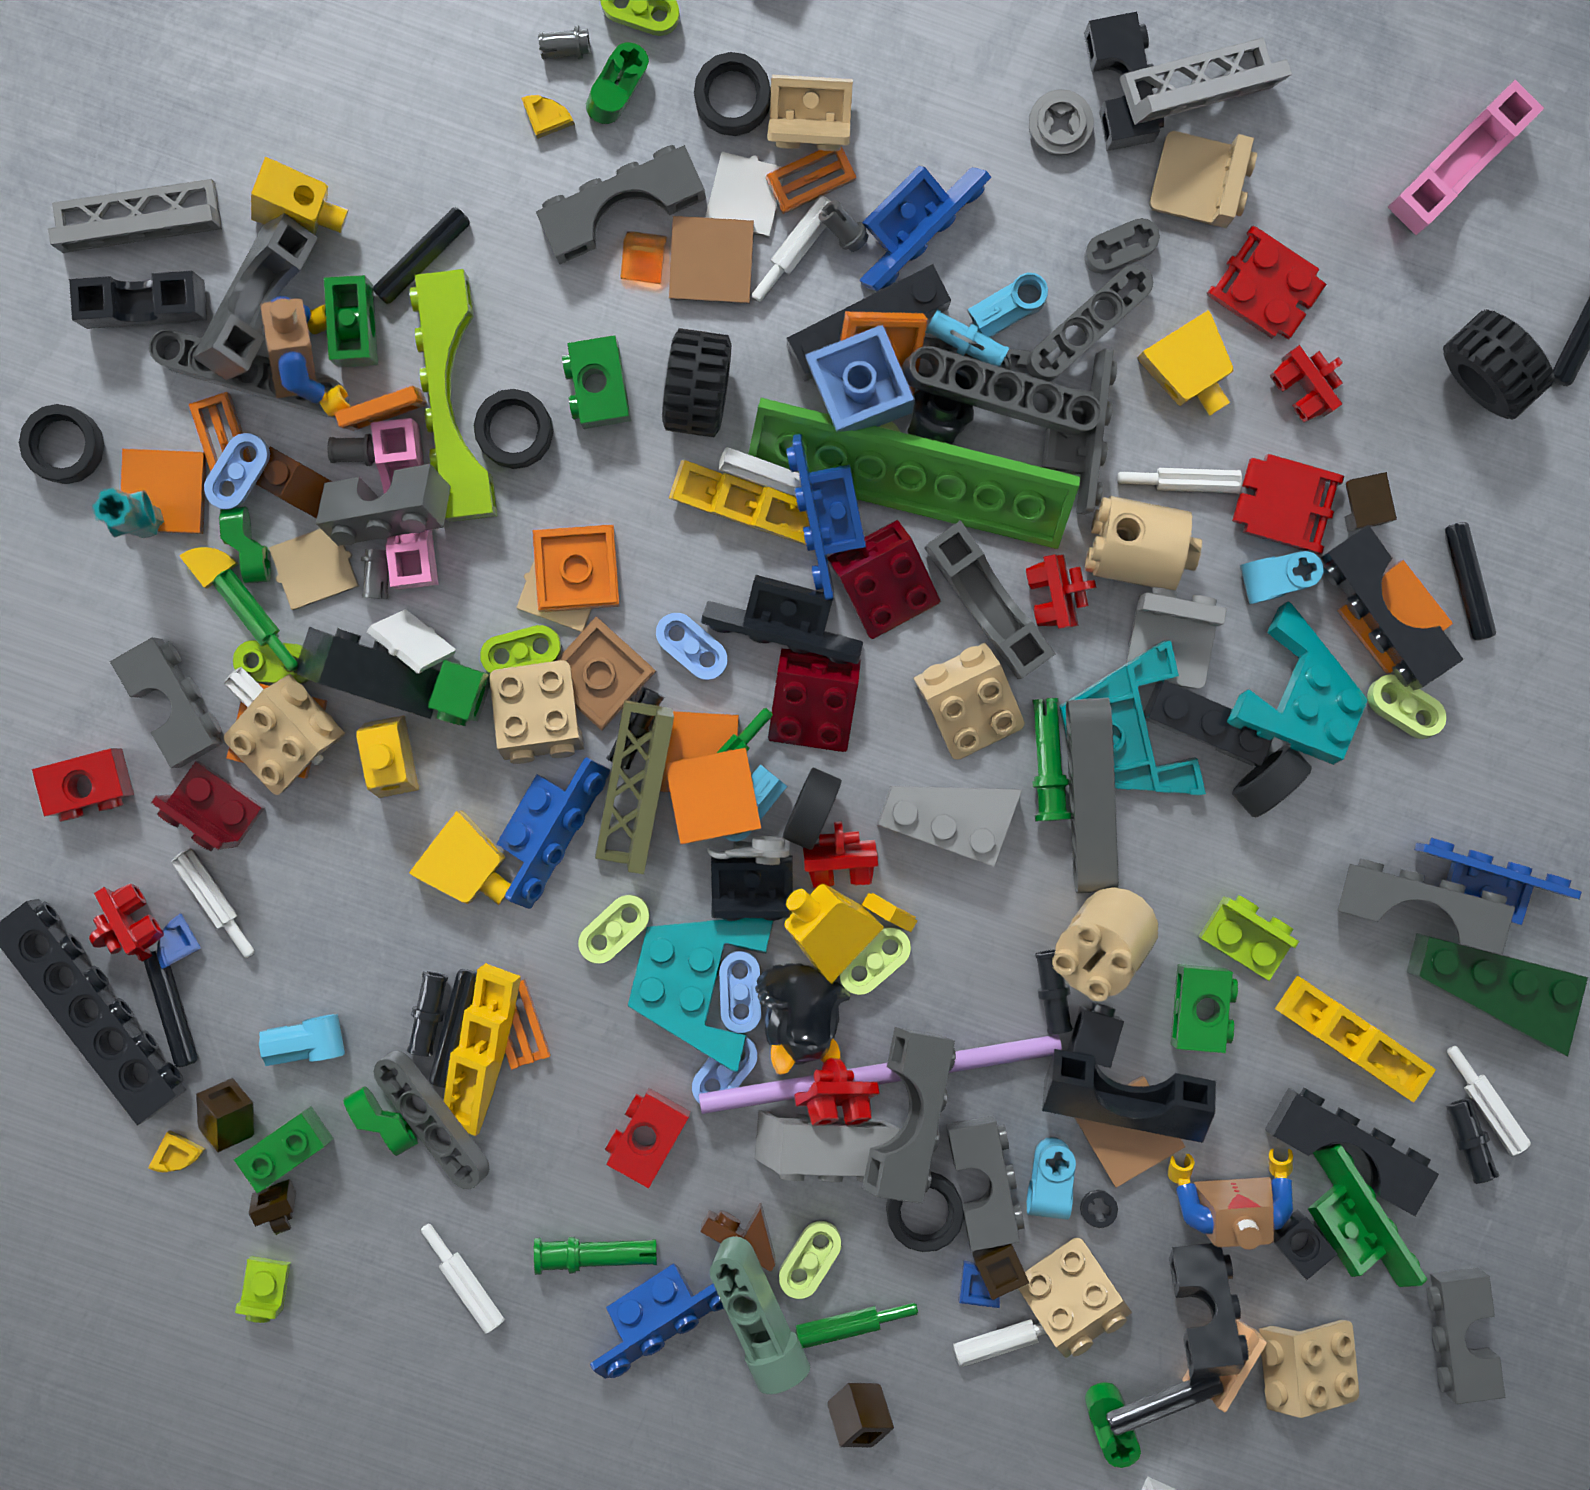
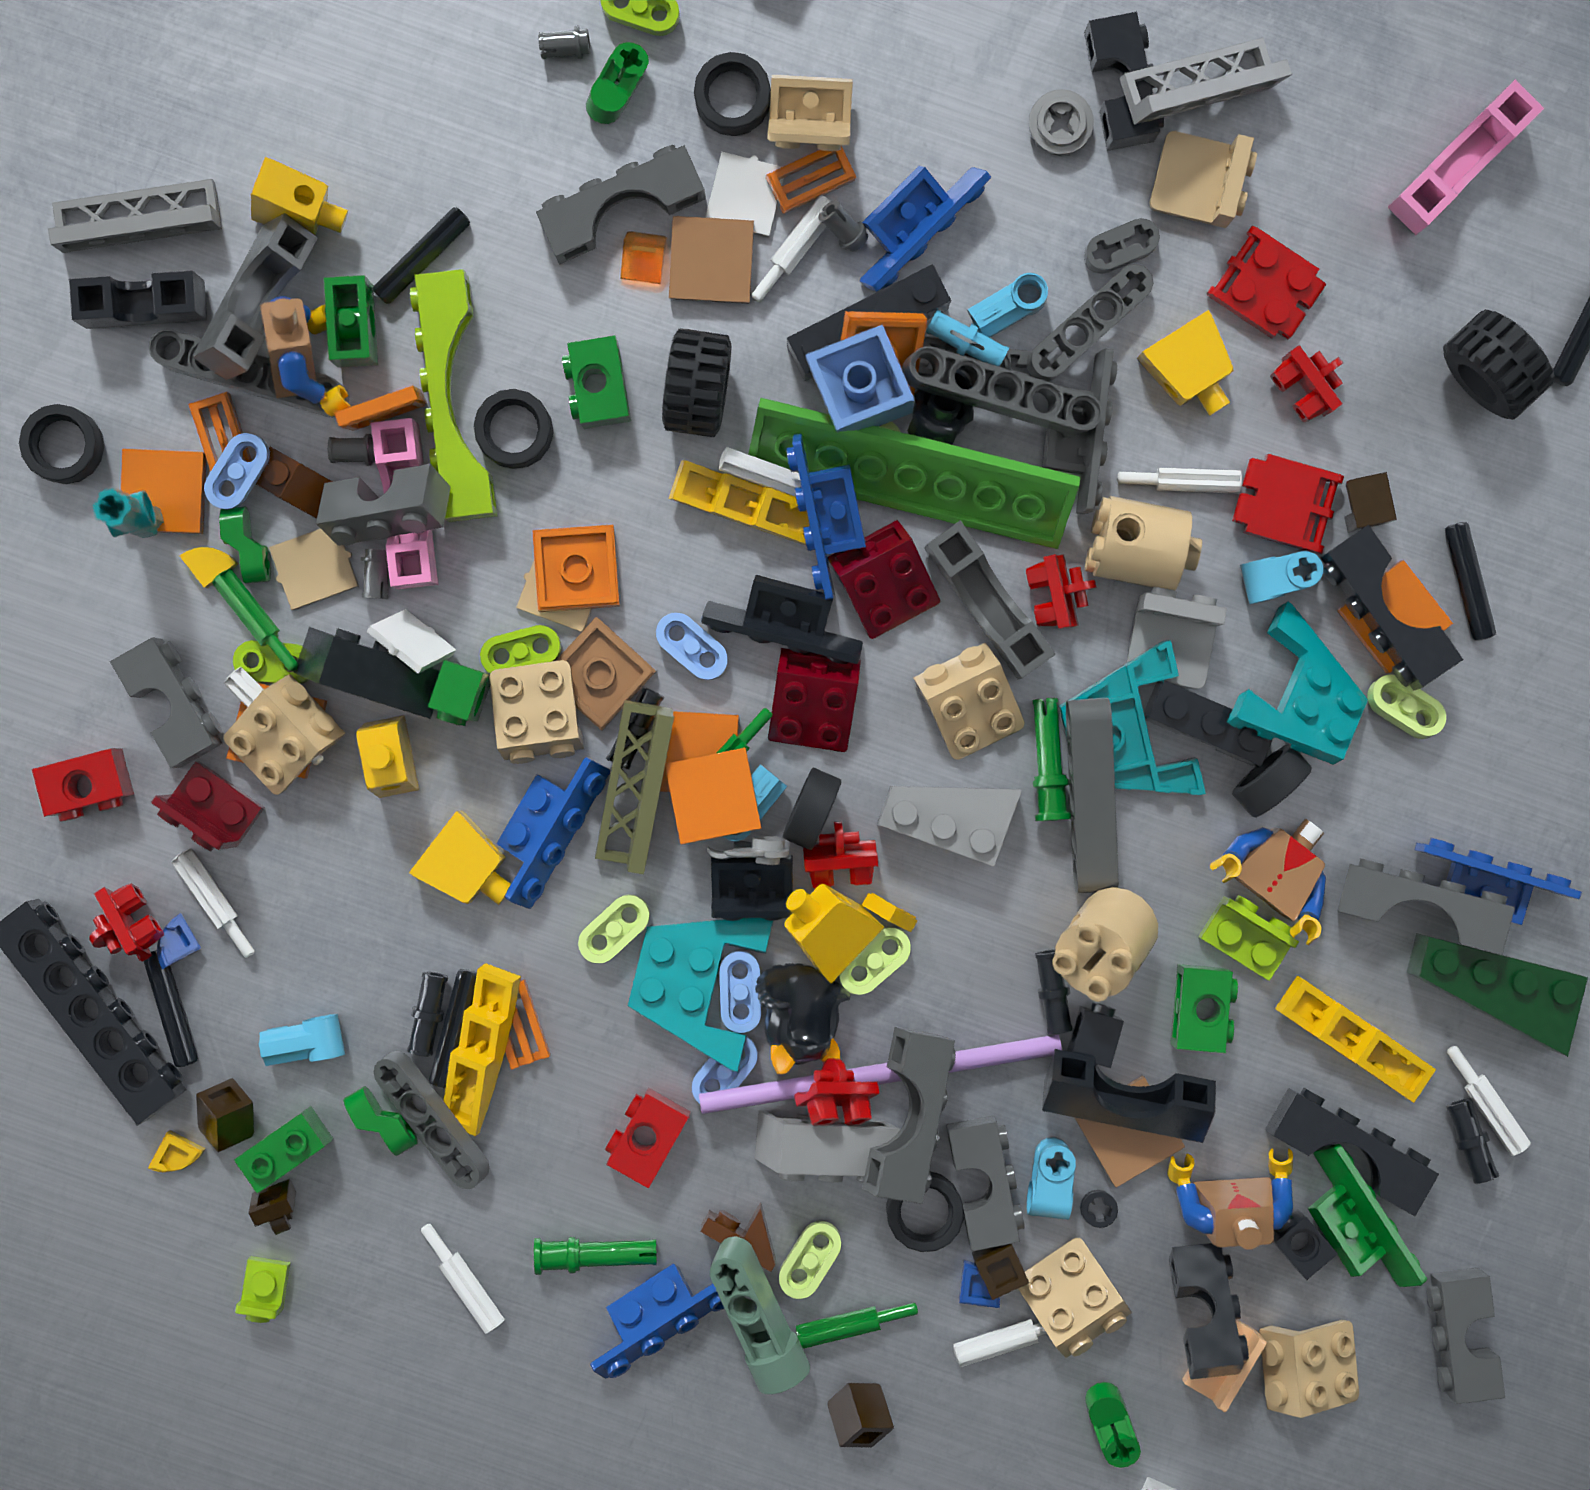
(546, 115): yellow tile -> none
(1163, 1404): black axle -> none
(1281, 873): none -> torso

